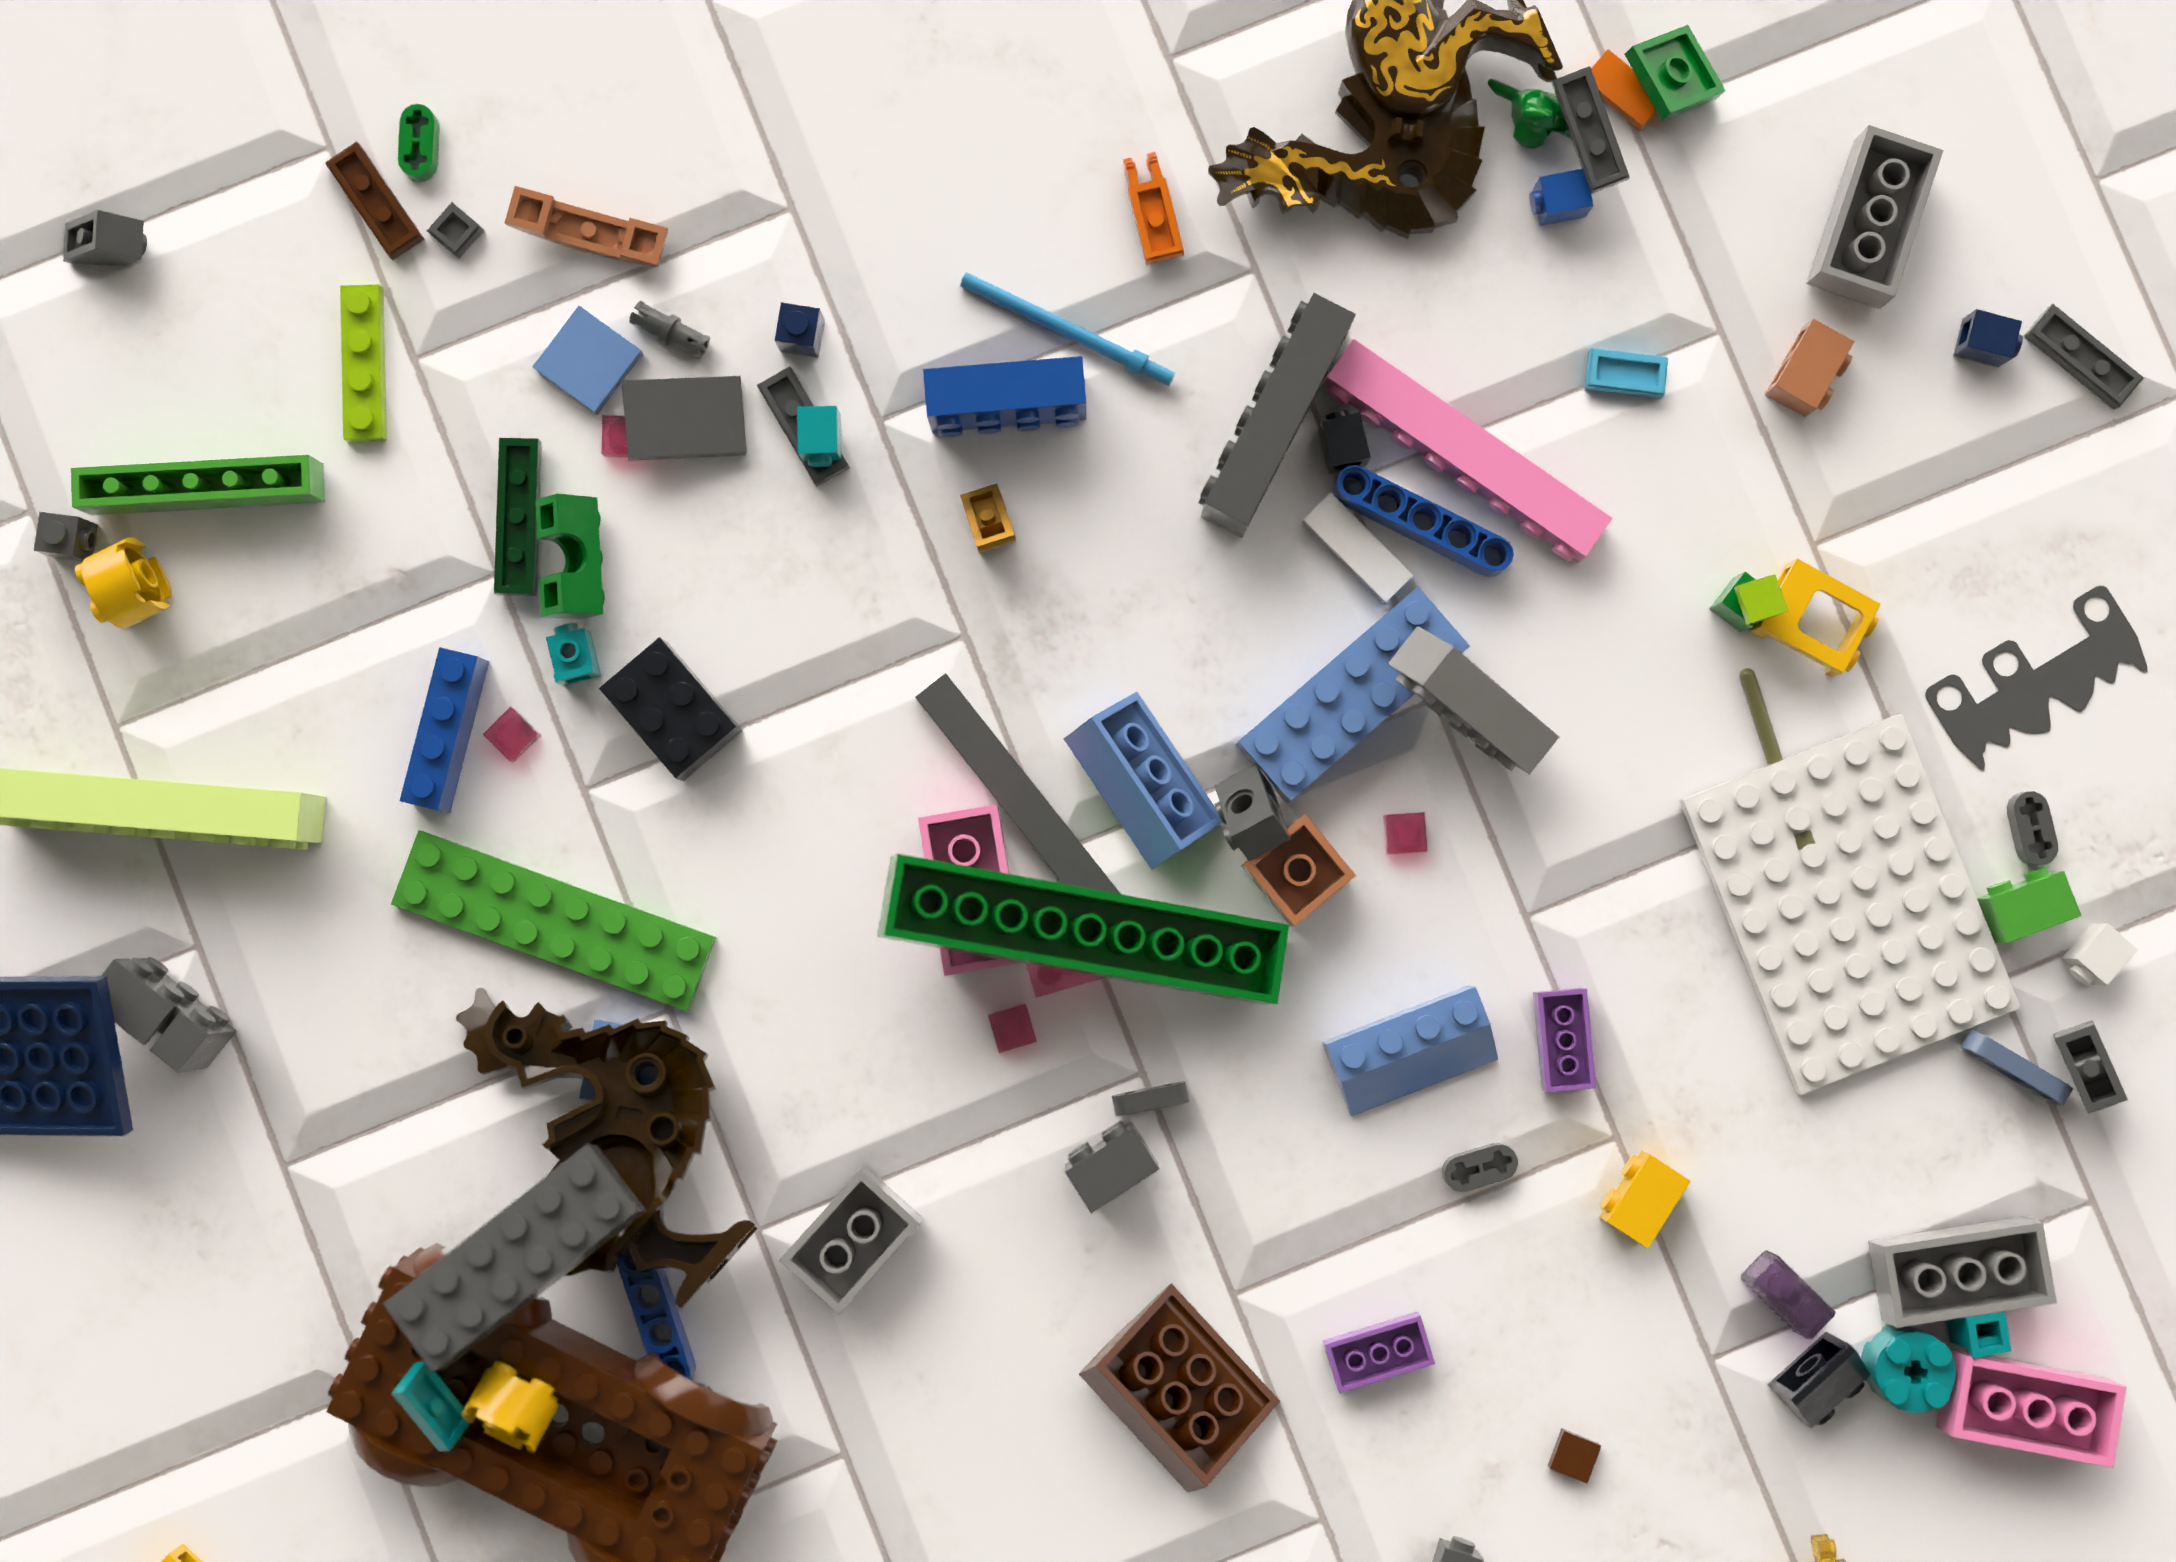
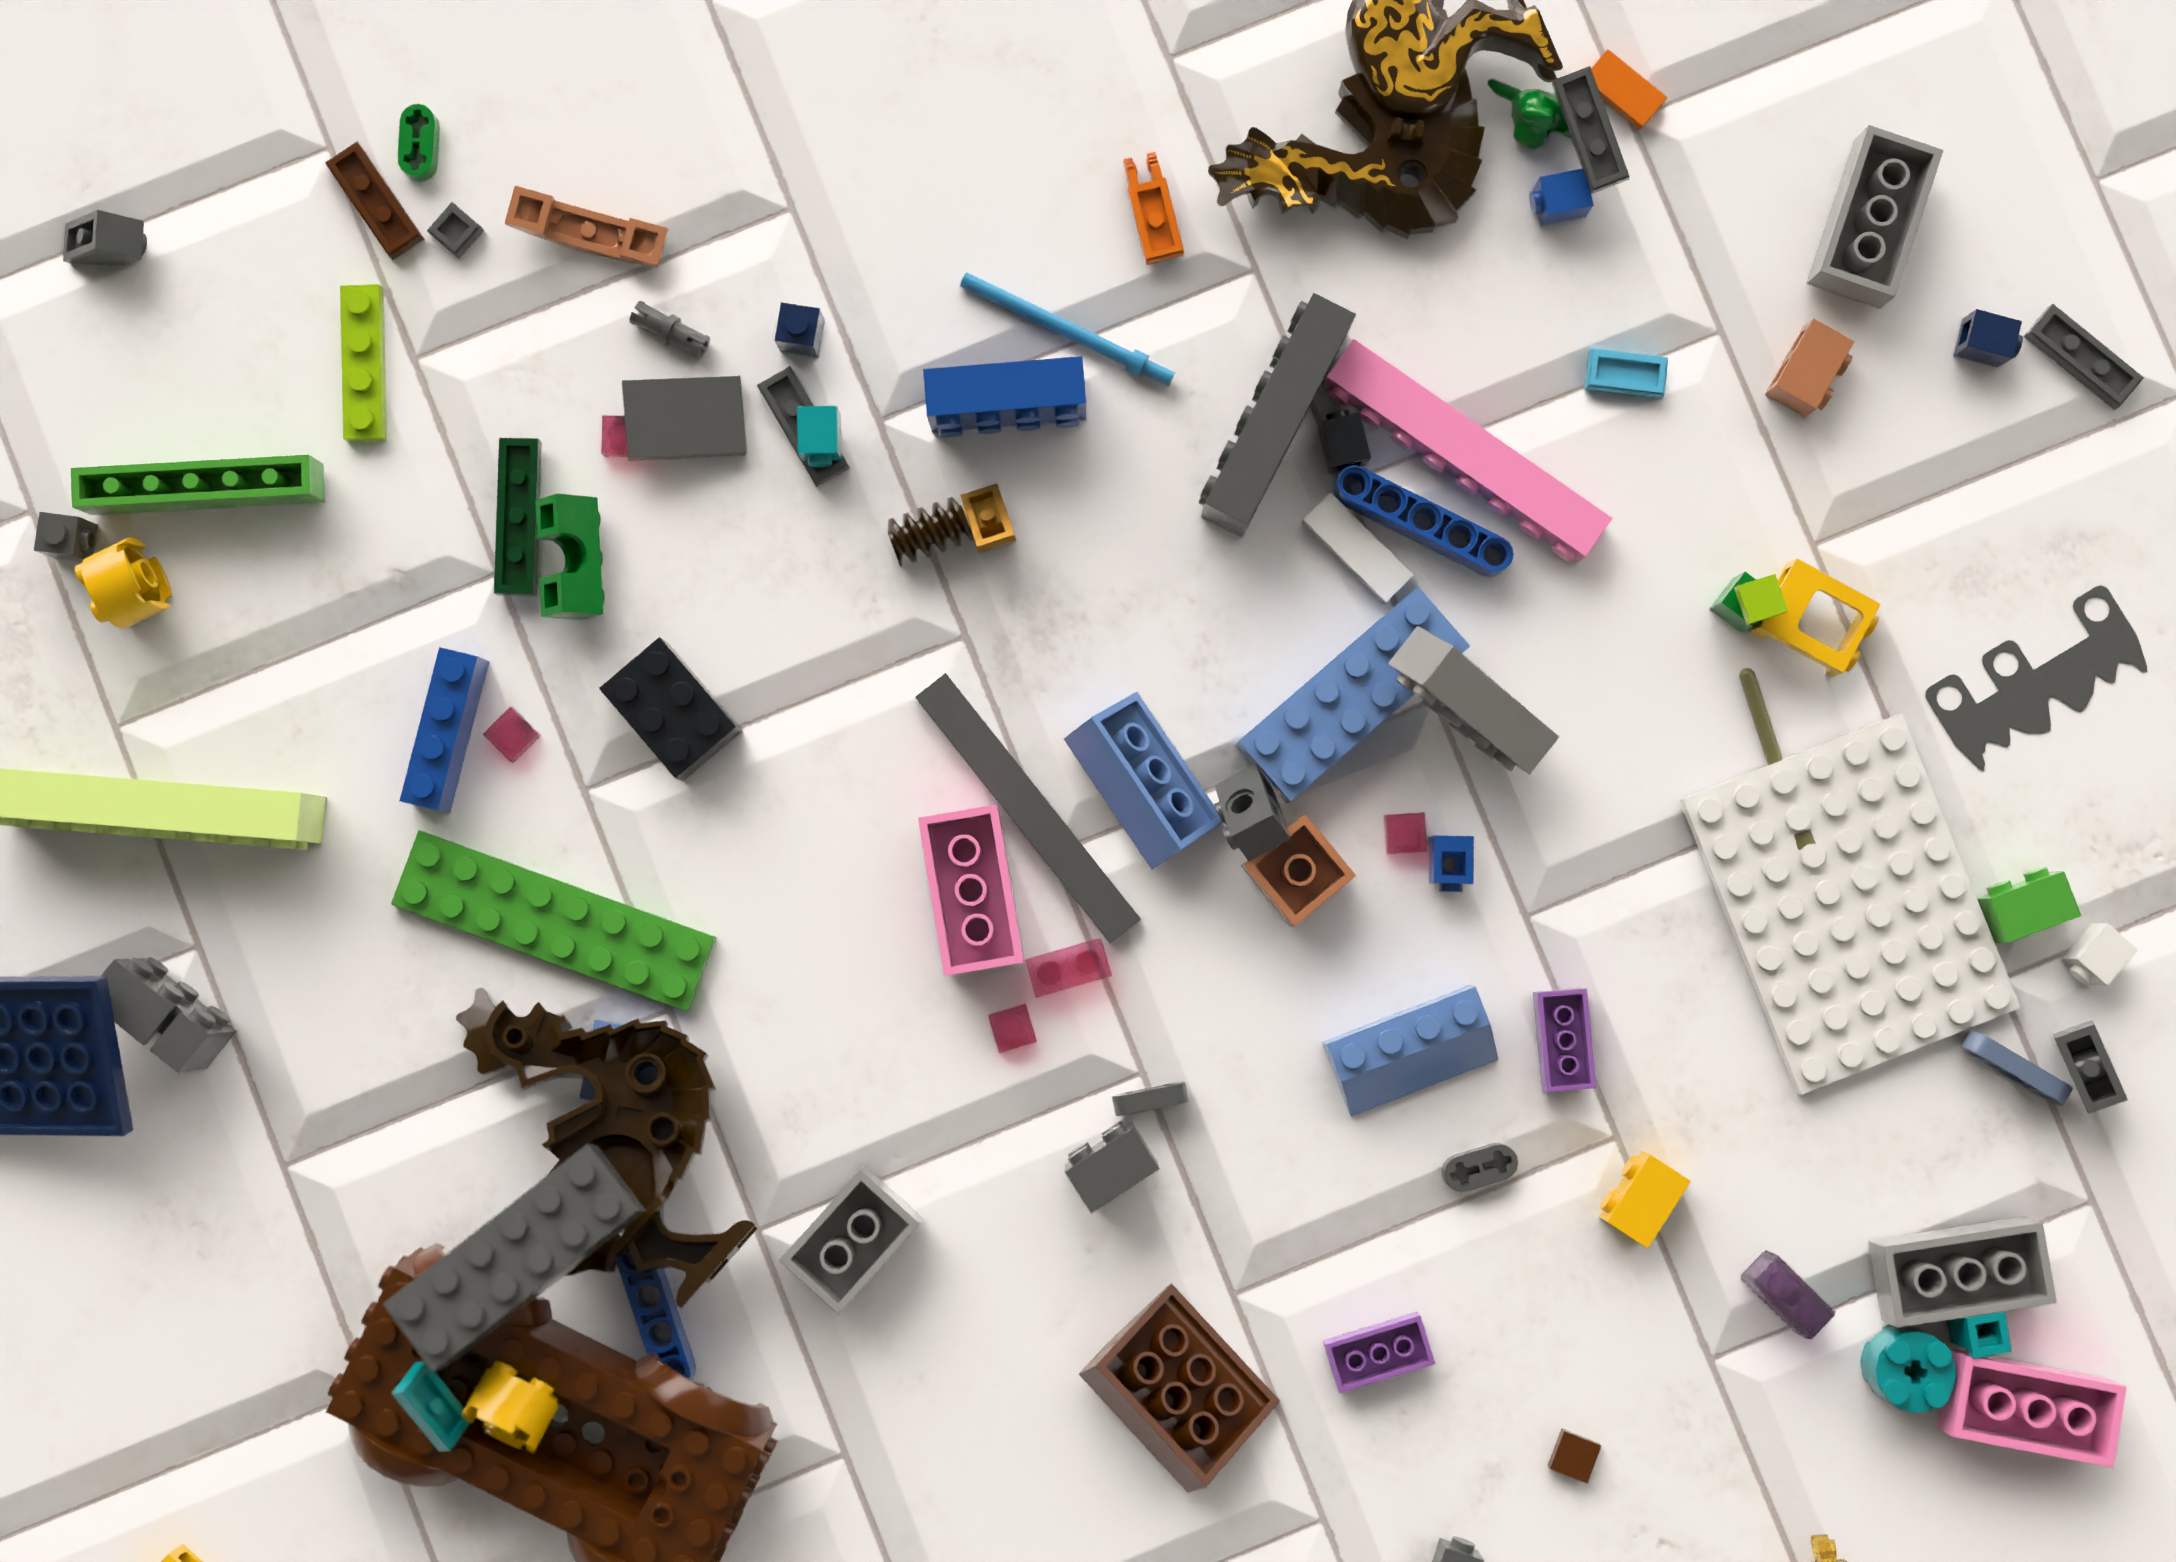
(580, 666): teal brick -> none
(587, 360): medium blue tile -> none
(929, 530): none -> dark brown piece
(1082, 930): green brick -> none
(1462, 851): none -> blue brick
(1674, 72): green plate -> none
(1820, 1379): black slope -> none
(2041, 826): dark grey beam -> none

